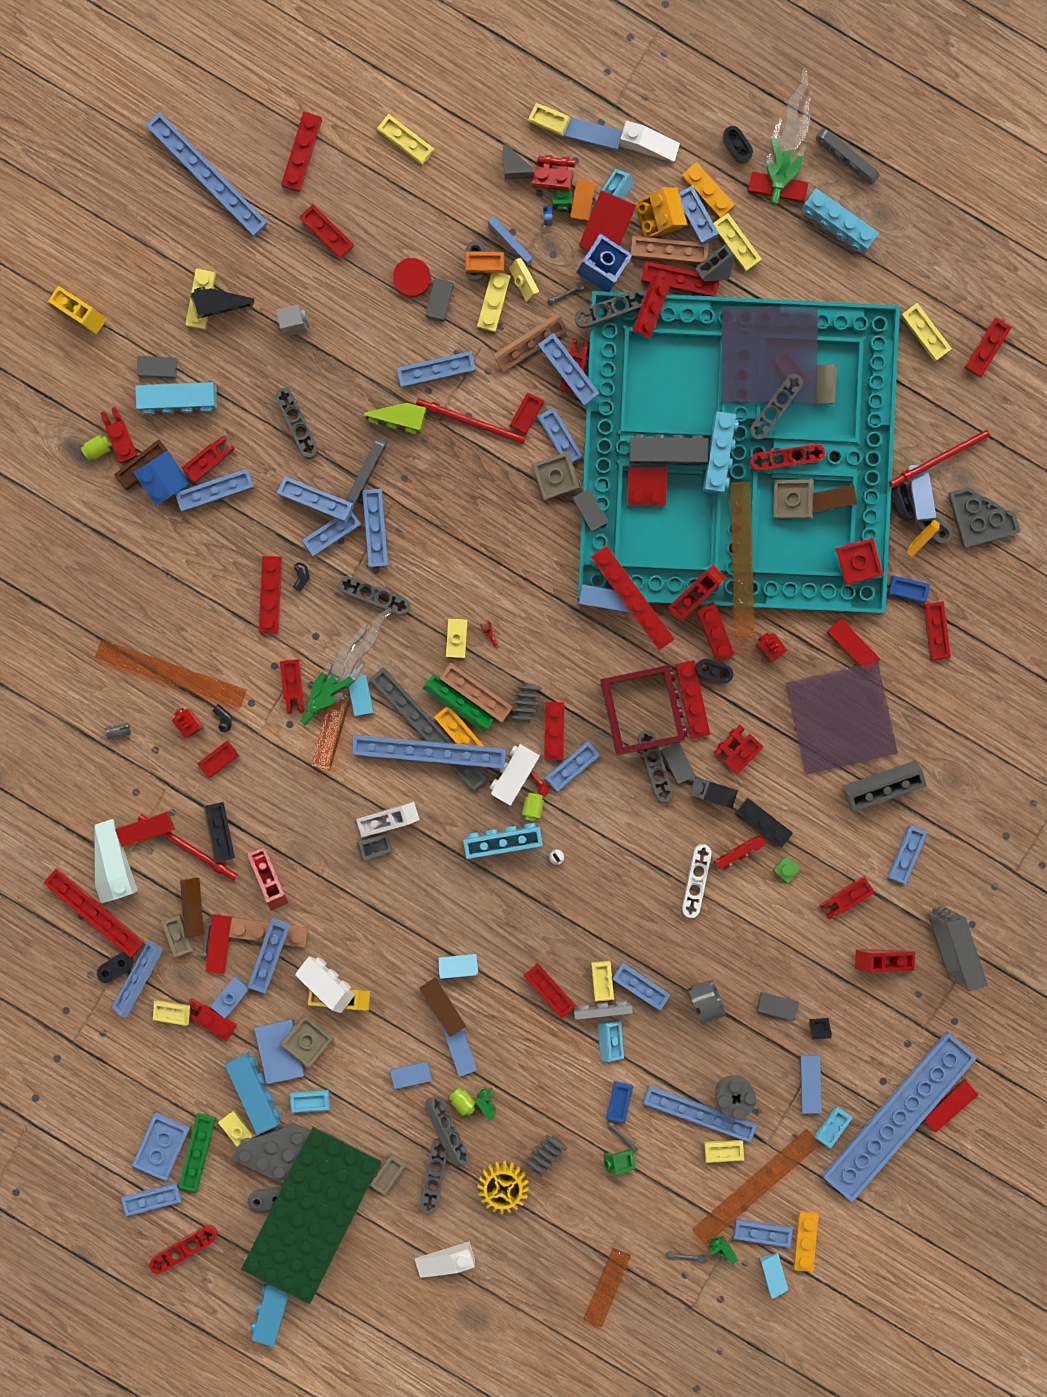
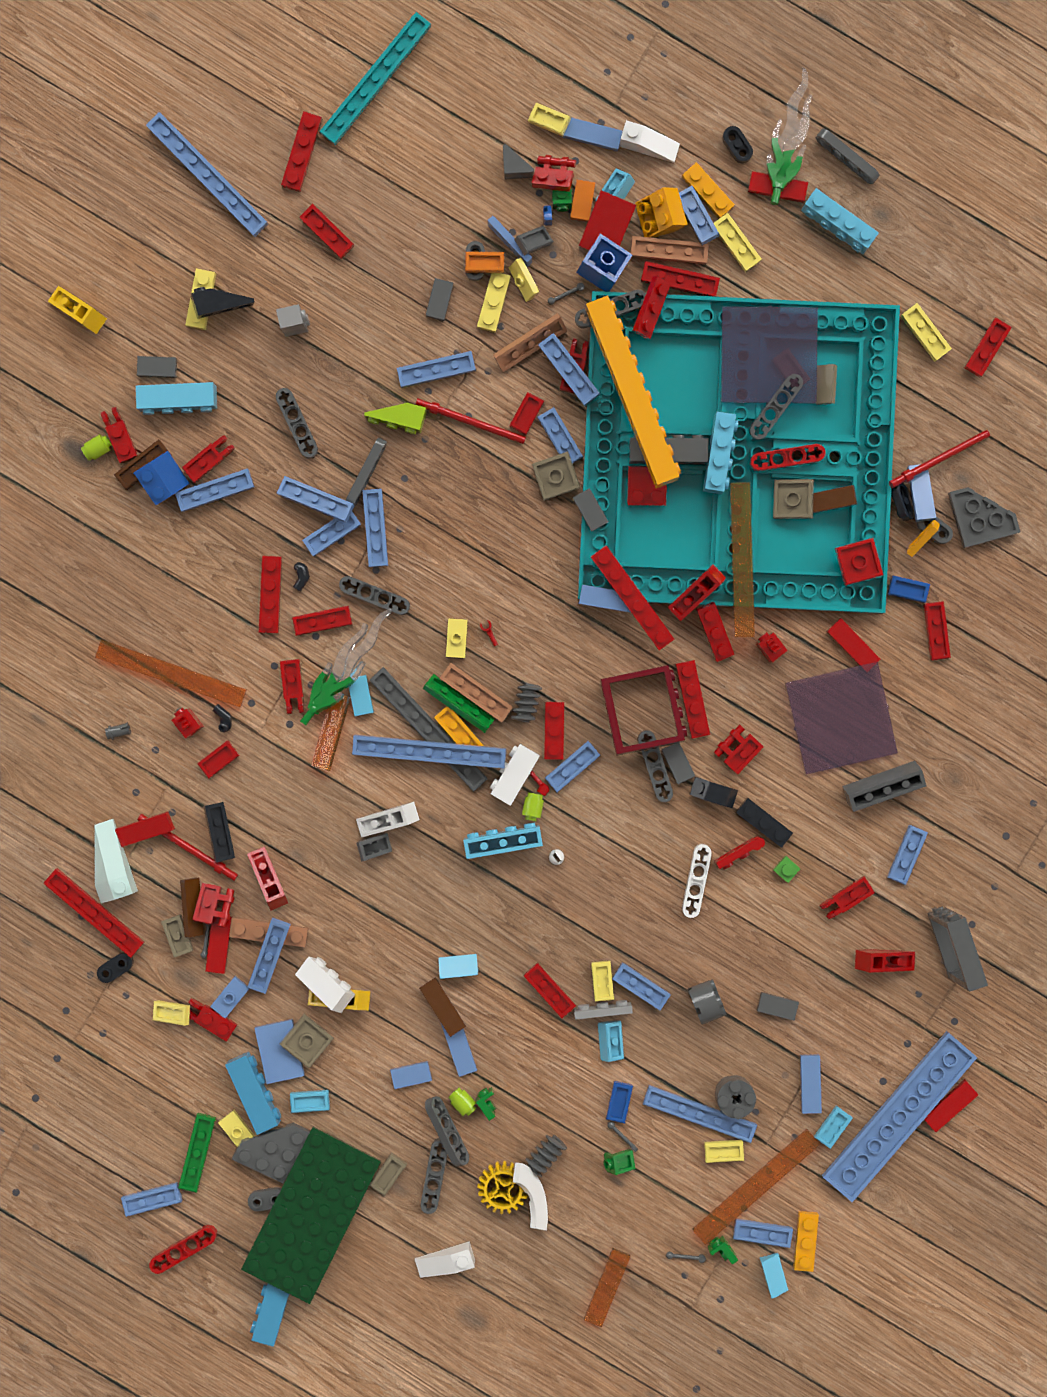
(137, 978): medium blue plate -> none
(161, 1146): medium blue tile -> none
(207, 905): none -> red plate
(322, 620): none -> red tile
(375, 78): none -> teal plate
(405, 139): light yellow tile -> none
(411, 277): red tile -> none
(532, 1186): none -> white tile
(533, 240): none -> dark grey tile
(632, 391): none -> light orange brick
(713, 671): black plate -> none
(718, 265): dark grey slope -> none
(820, 1028): black plate -> none

